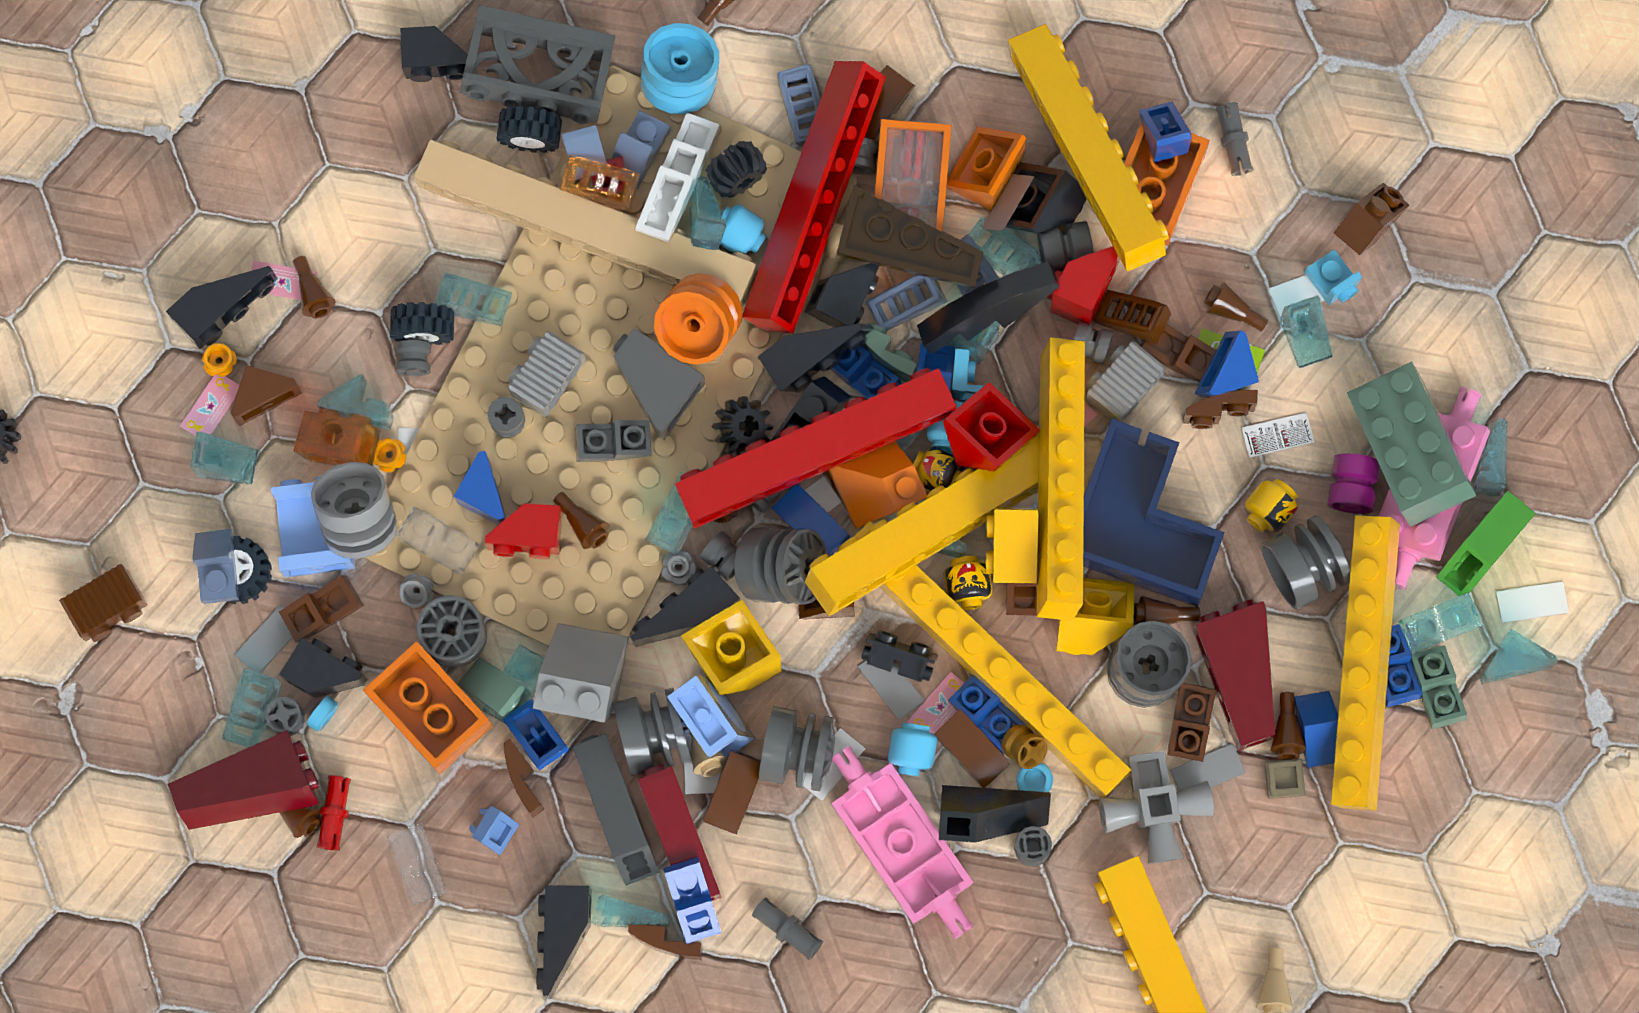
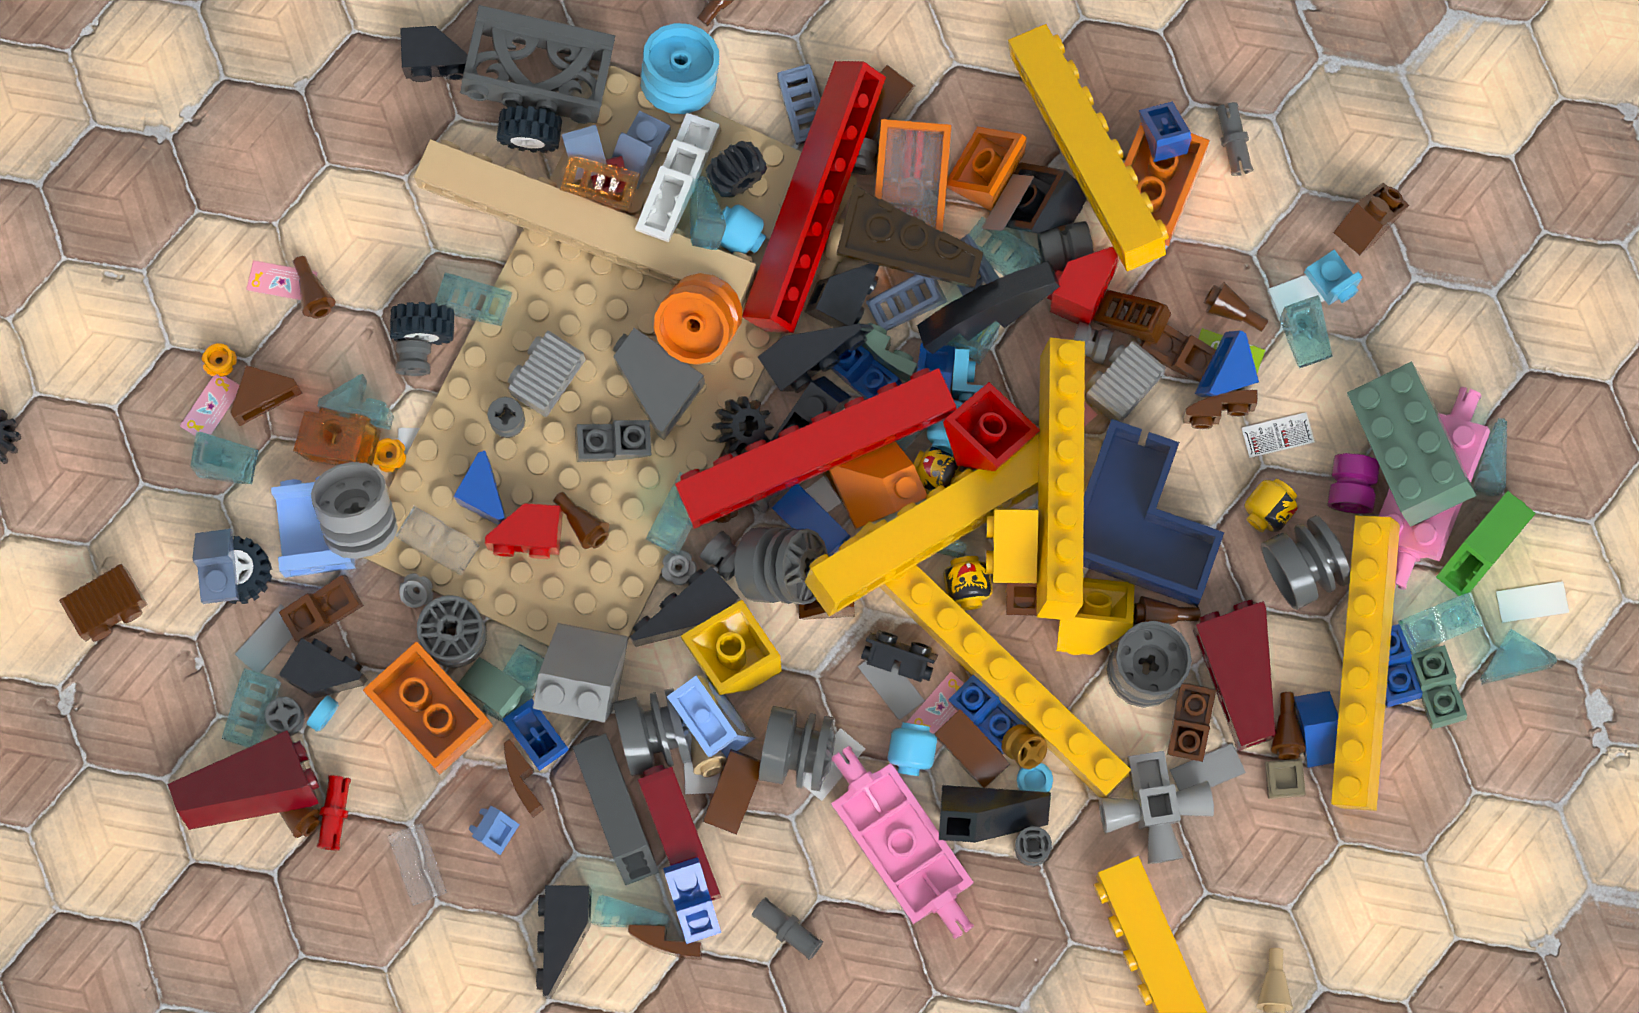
(212, 306): black slope -> none

